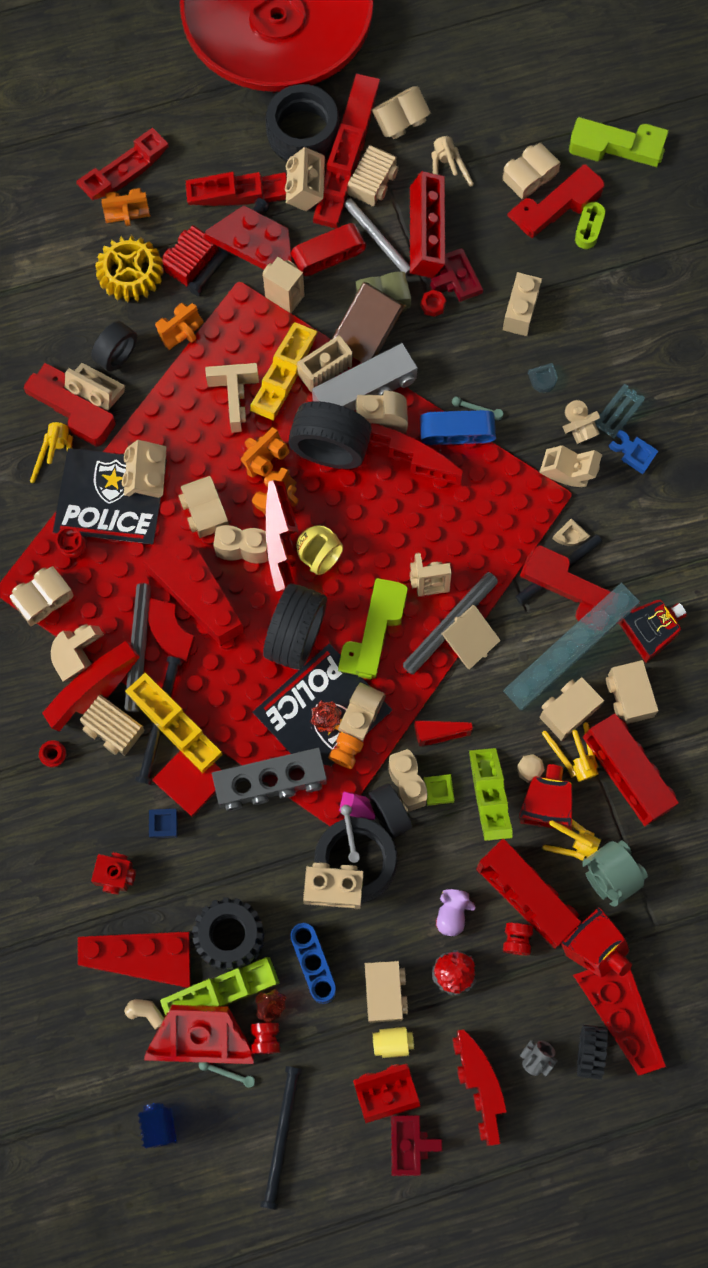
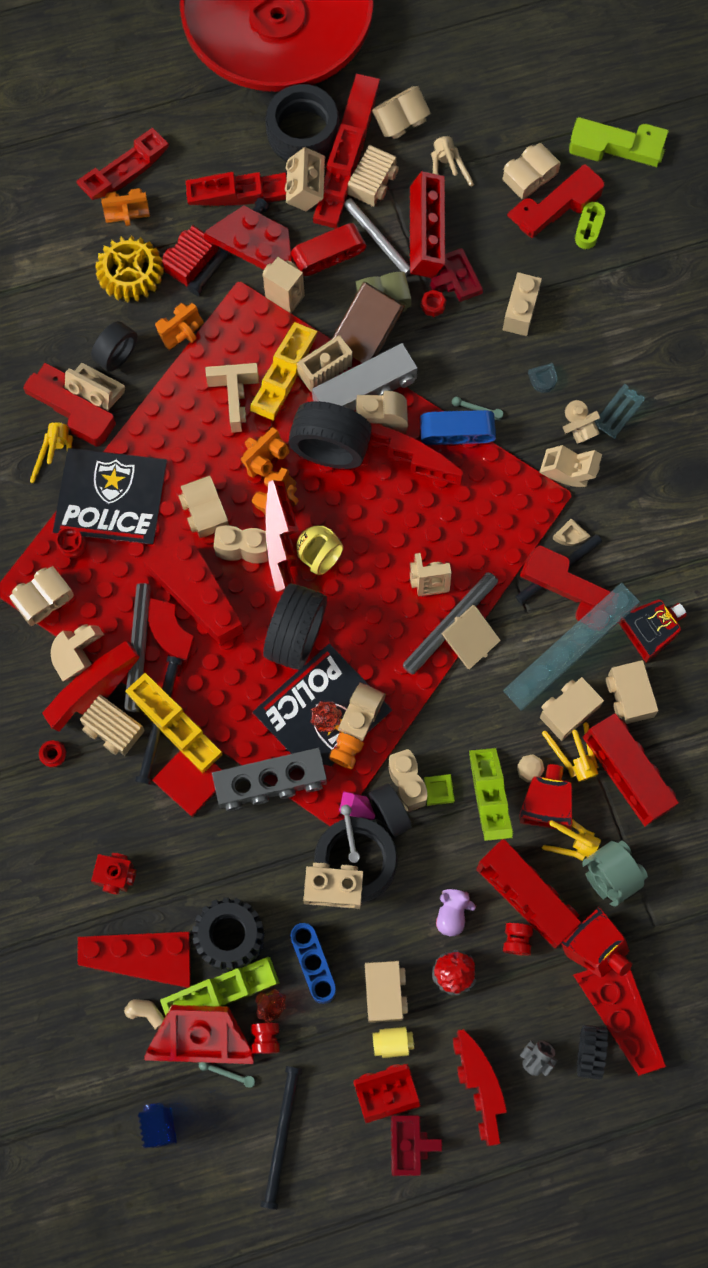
(144, 469): tan bracket -> none
(163, 823): dark blue plate -> none
(385, 609): lime piece -> none
(439, 731): red slope -> none
(636, 453): blue plate -> none

